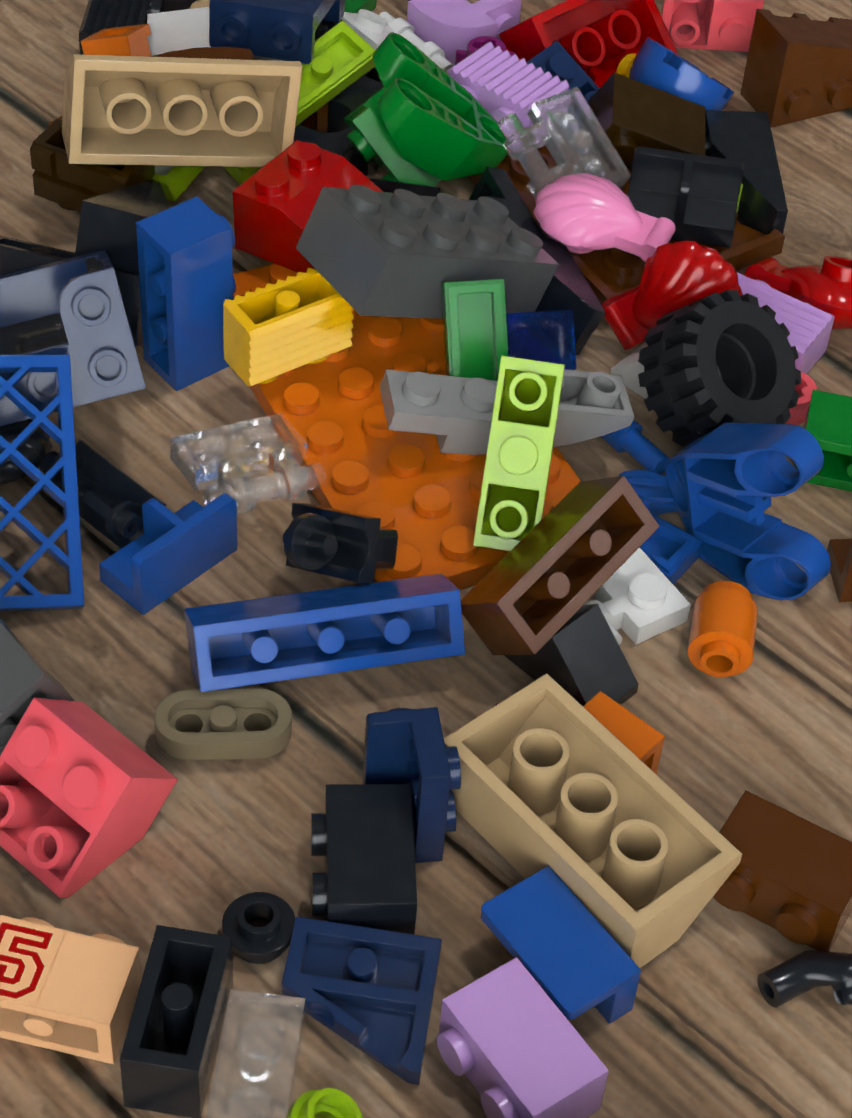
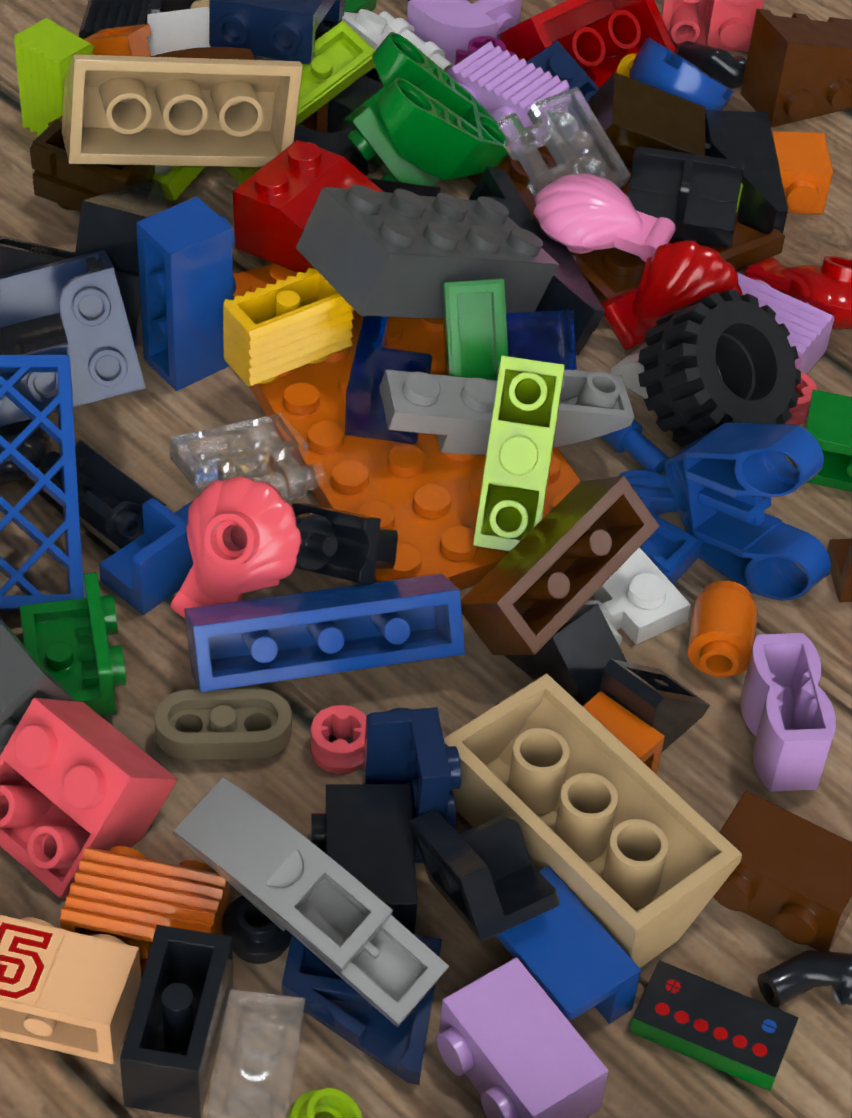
(42, 65): none -> lime brick
(73, 645): none -> green bracket
(130, 895): none -> orange brick
(238, 541): none -> coral animal
(312, 899): none -> light grey slope
(339, 755): none -> coral bush
(364, 402): none -> clear blue panel
(483, 872): none -> black panel
(653, 698): none -> black slope
(714, 1025): none -> black tile
(715, 63): none -> black arm
(787, 712): none -> lavender brick
(803, 170): none -> orange brick

